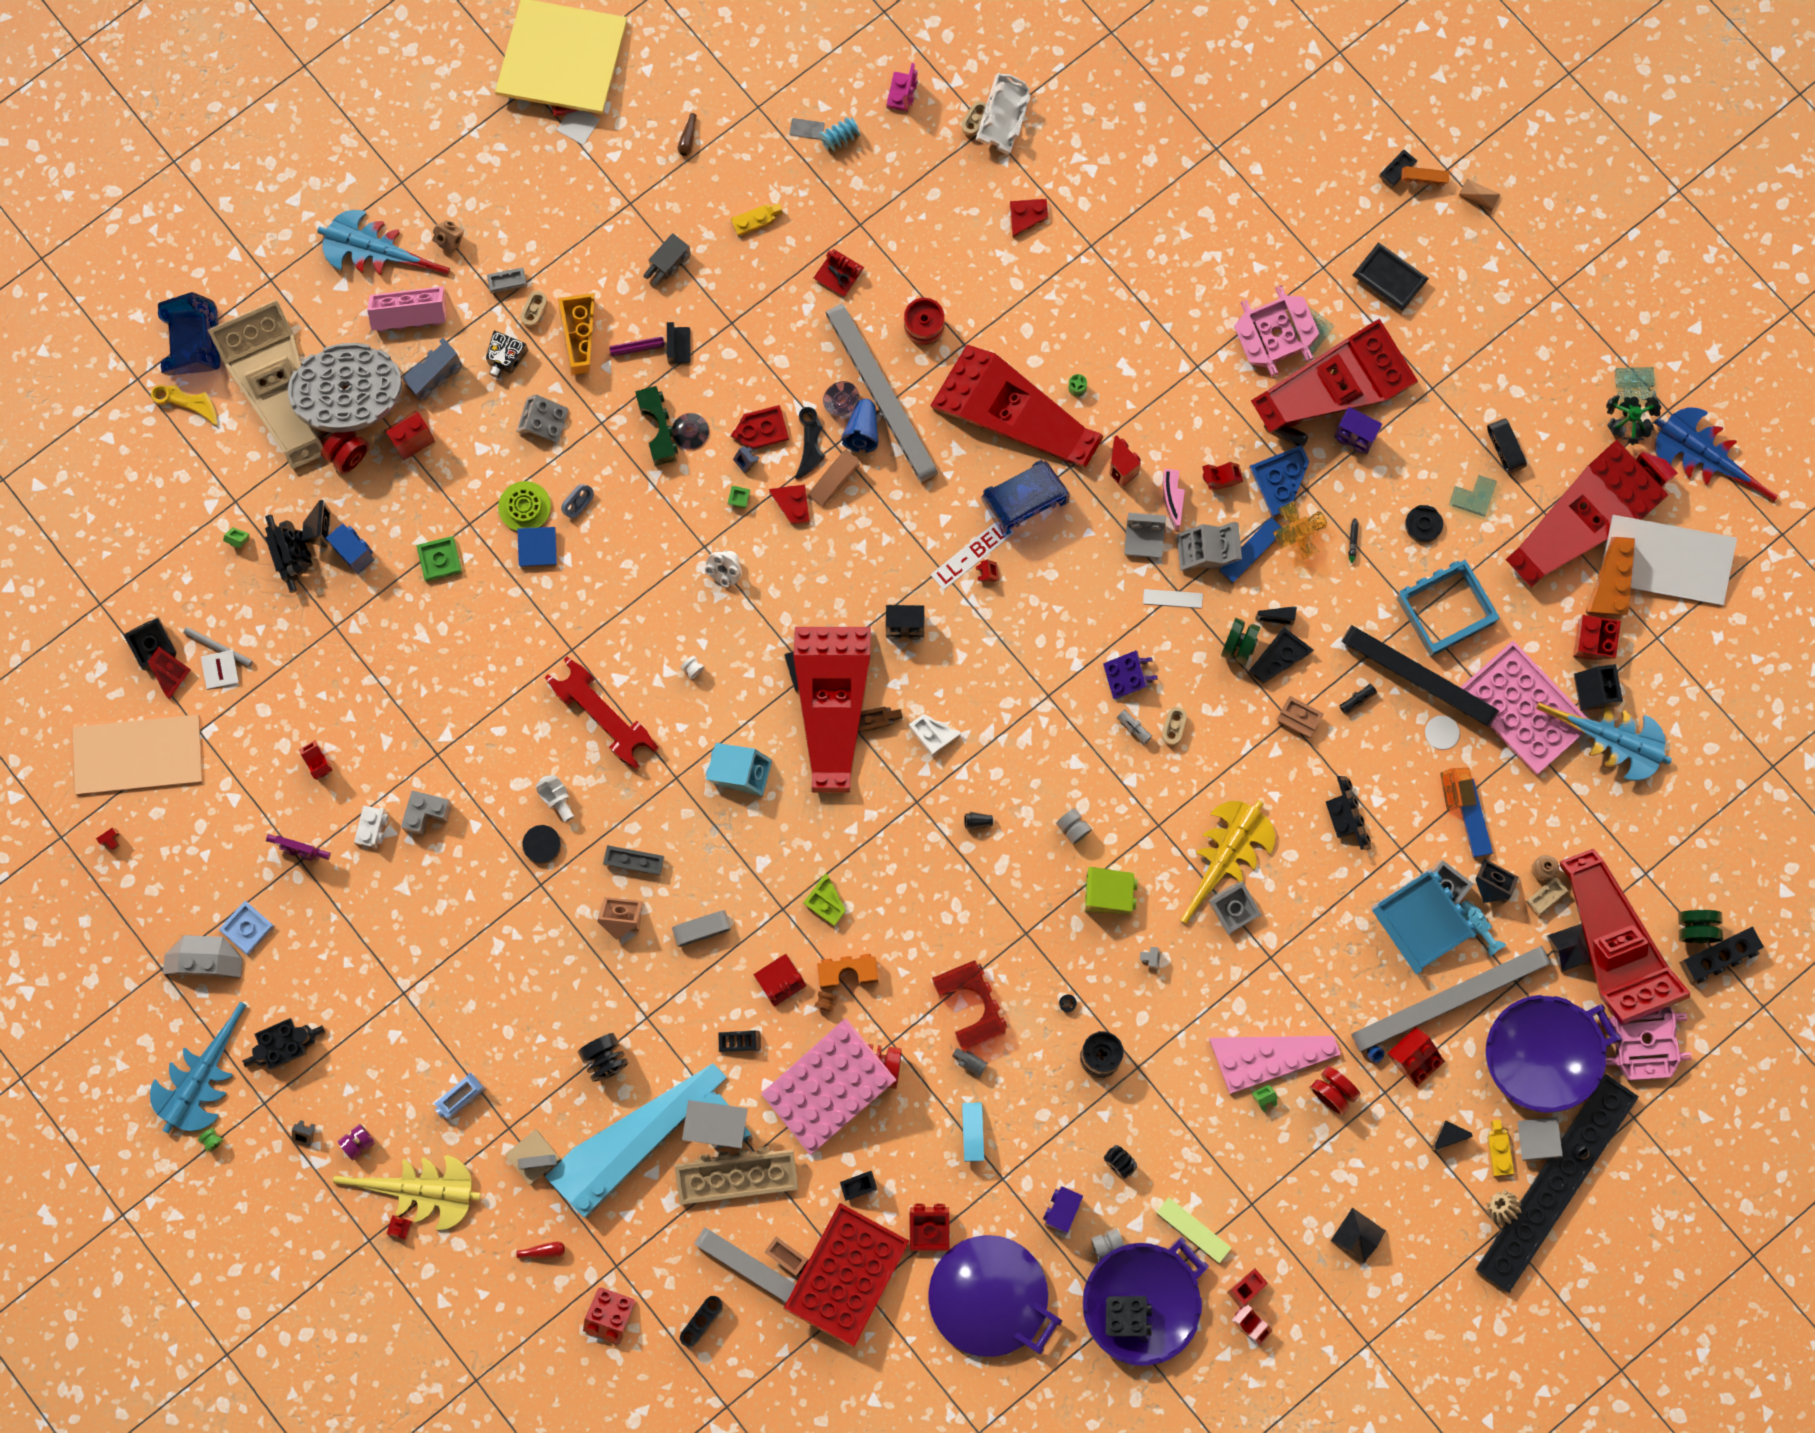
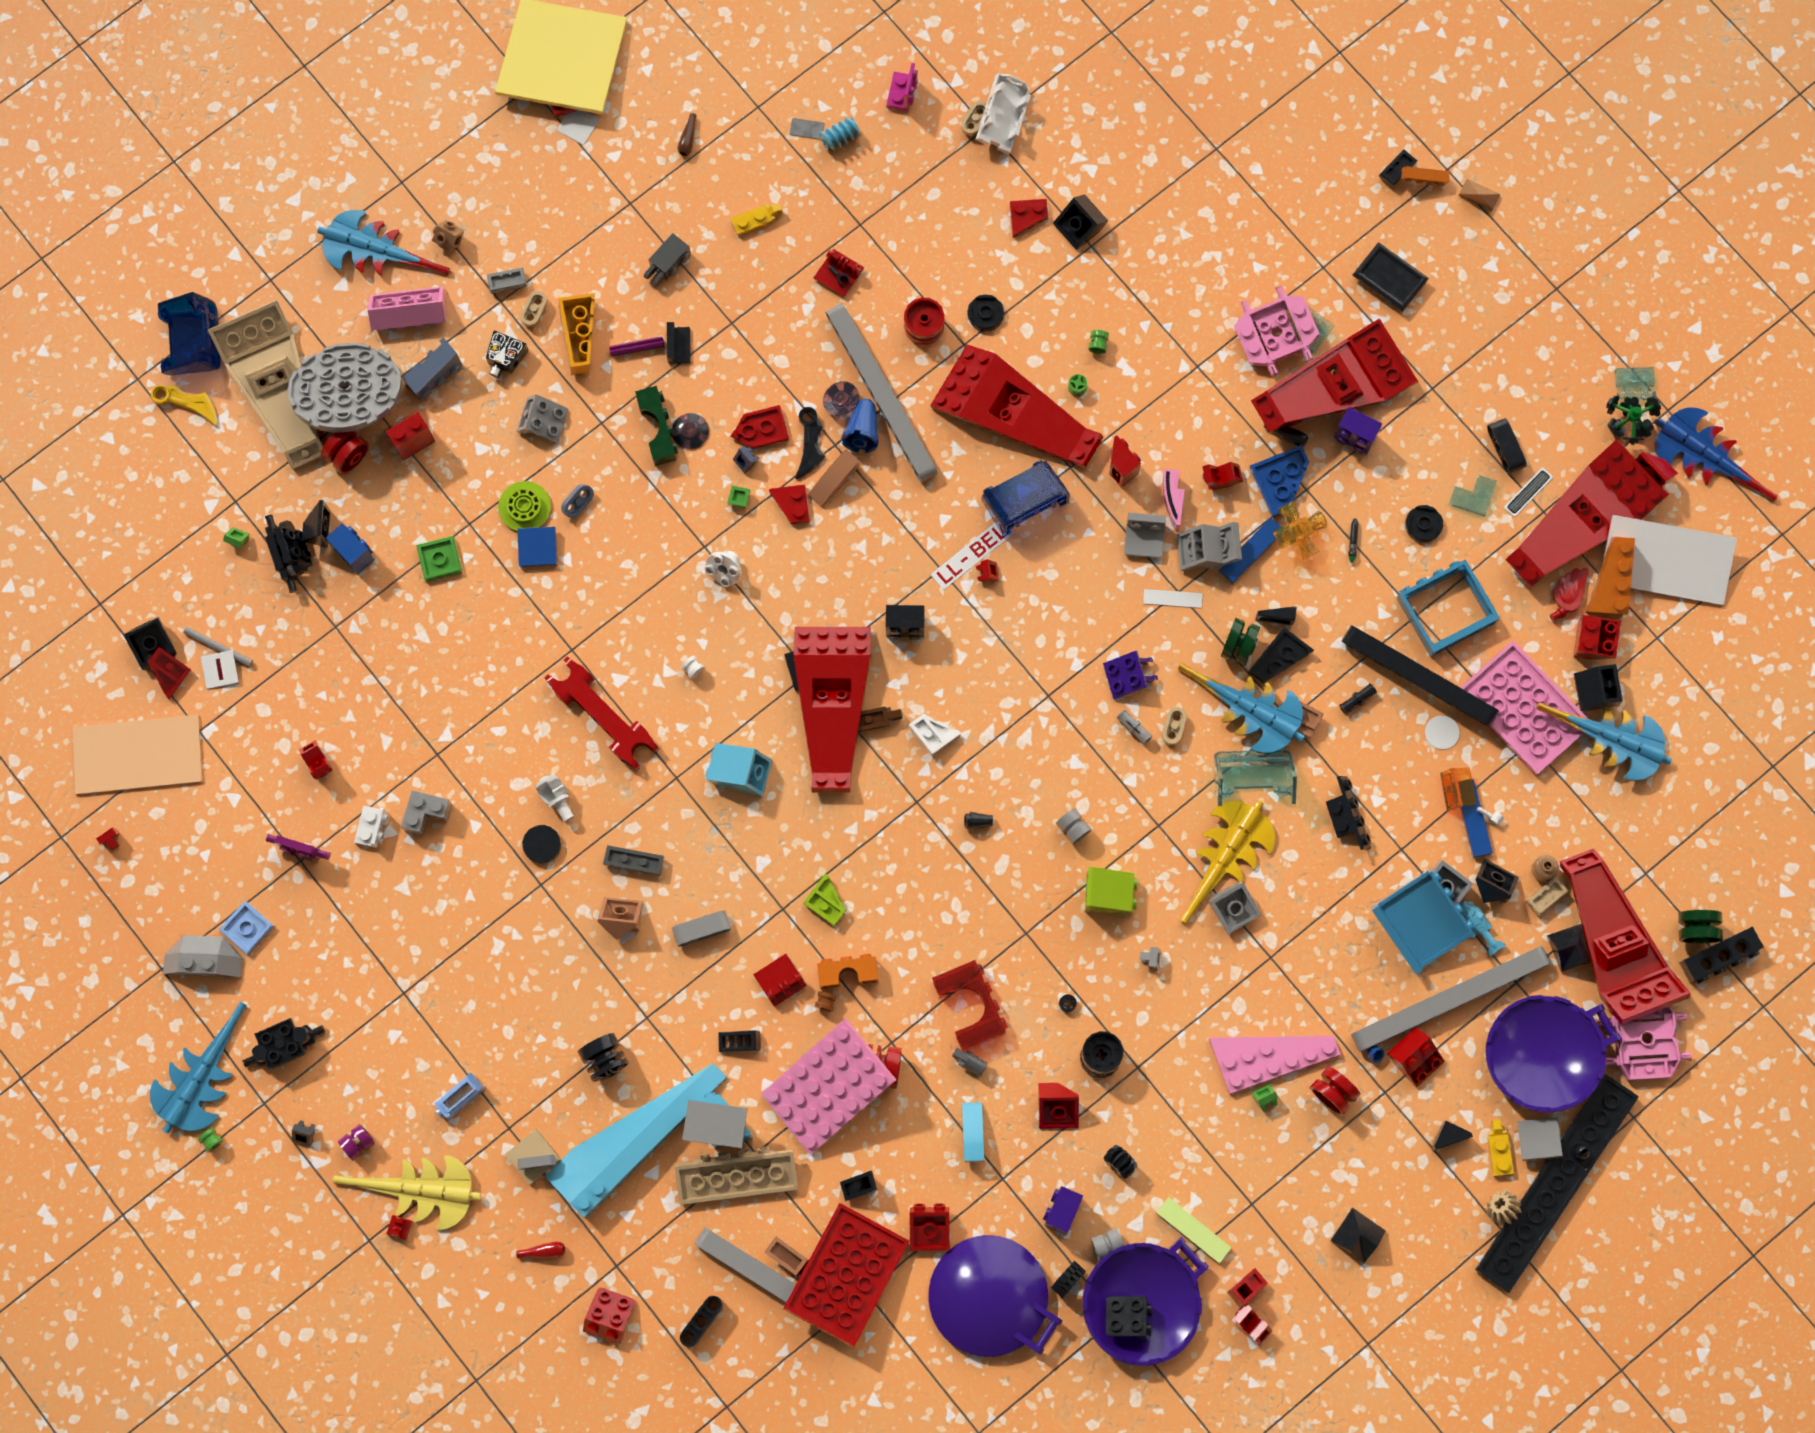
(985, 312): none -> black tile
(1057, 1106): none -> red slope
(1068, 1279): none -> black tyre
(1080, 221): none -> black slope
(1098, 342): none -> bright green wheel
(1254, 770): none -> clear light blue windscreen
(1278, 724): none -> dark azure animal
(1495, 818): none -> white hand
(1528, 492): none -> sticker
(1569, 592): none -> red animal

